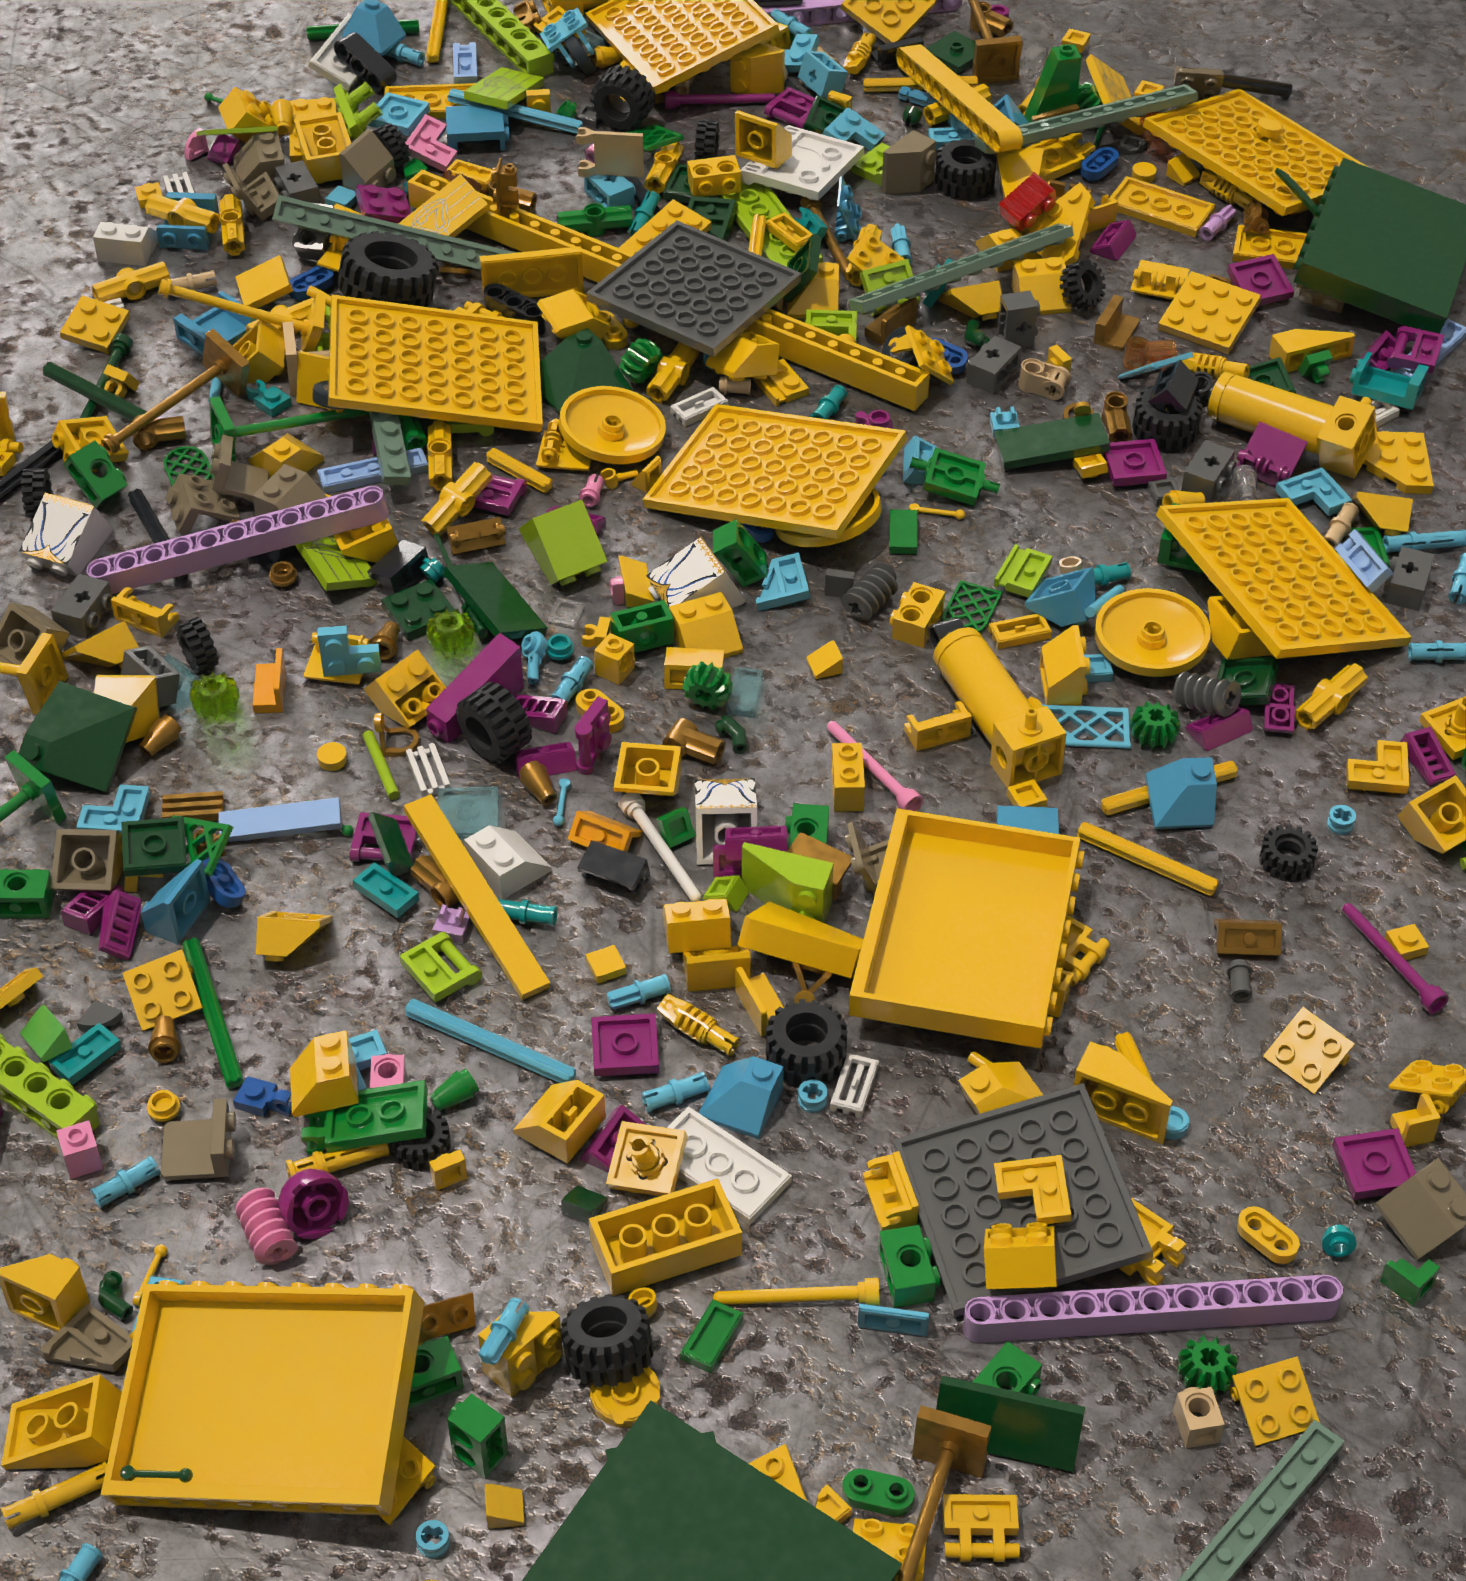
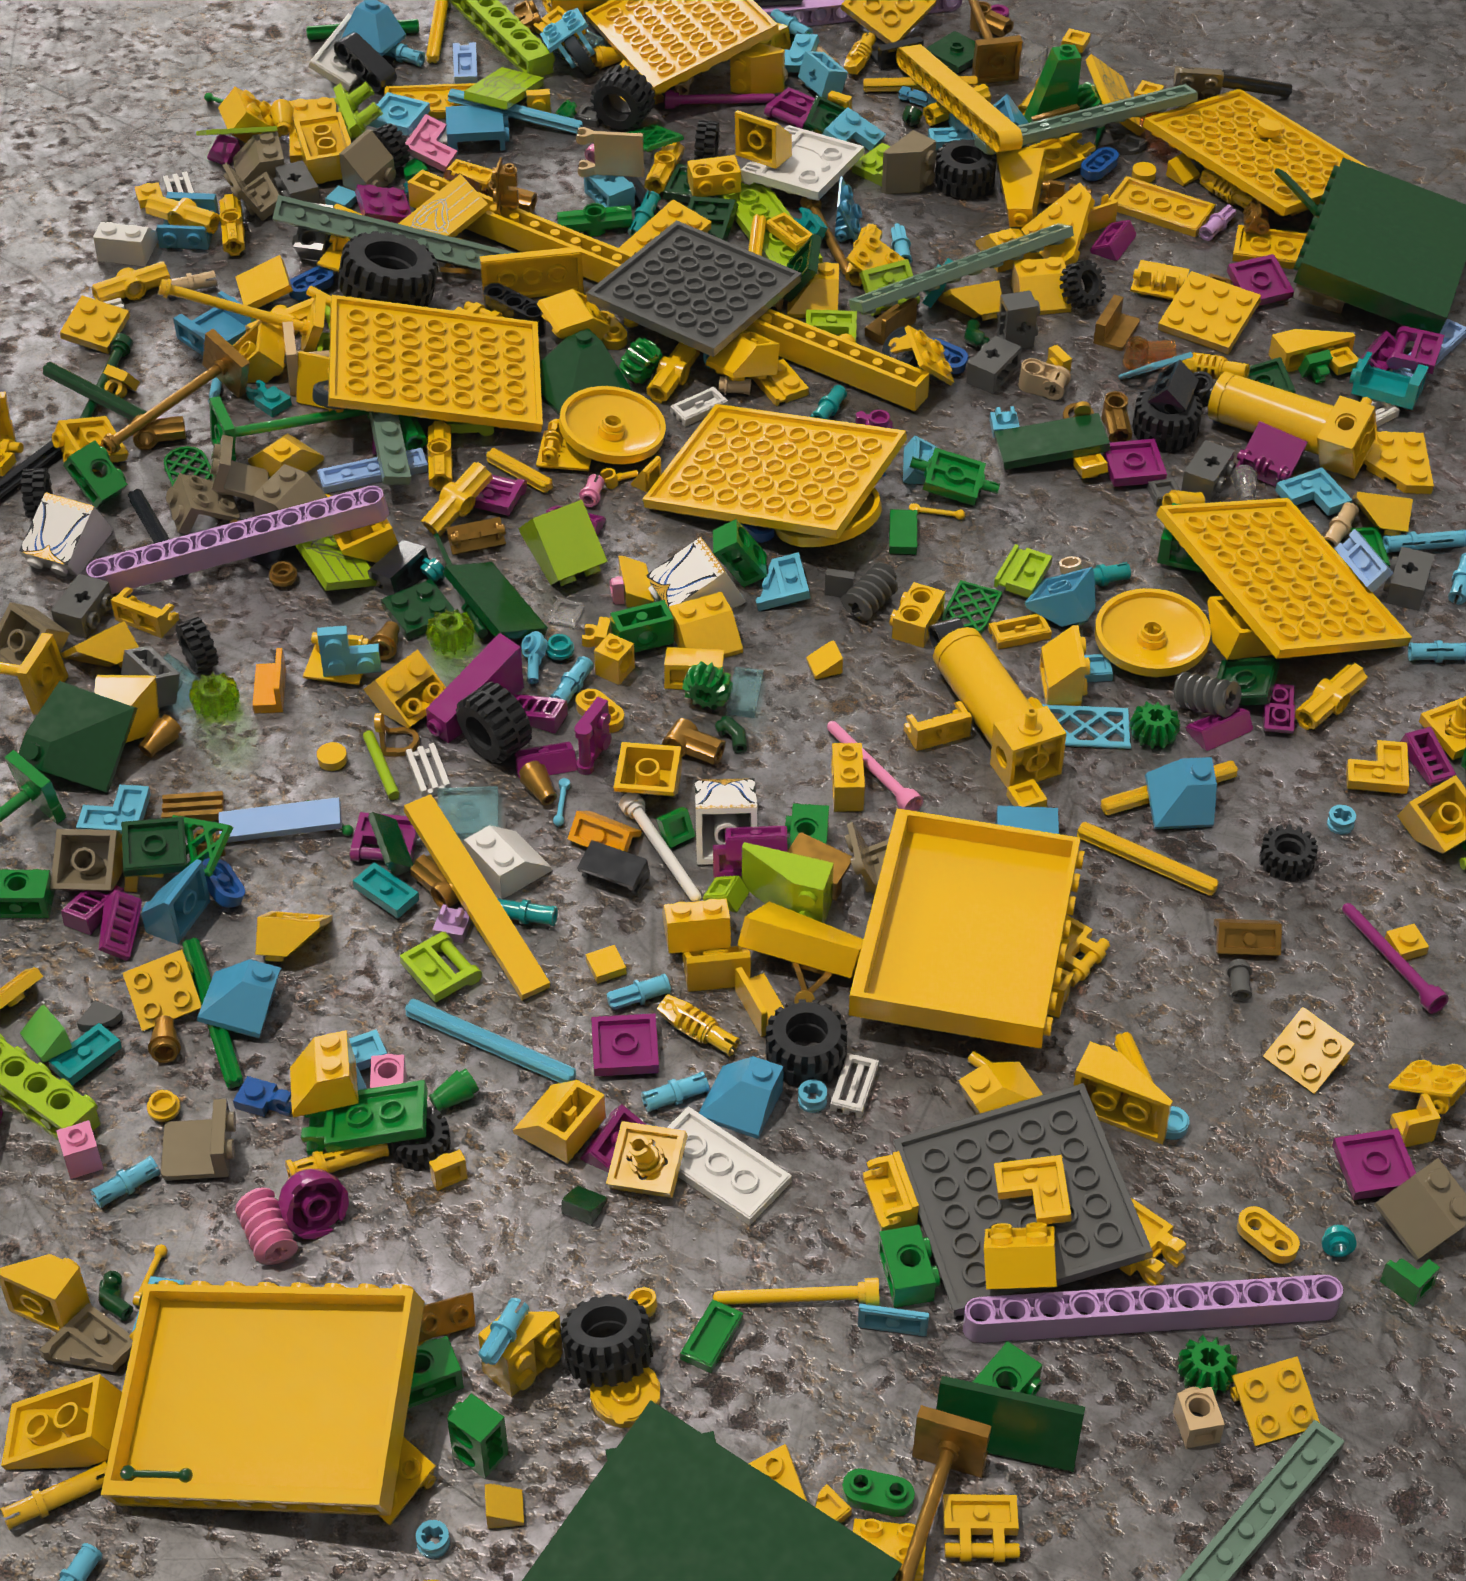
(195, 146): bright pink tile -> none
(240, 997): none -> dark azure slope
(665, 1236): yellow brick -> none
(1027, 202): red brick -> none
(1095, 607): medium azure piece -> none
(1343, 360): none -> yellow plate

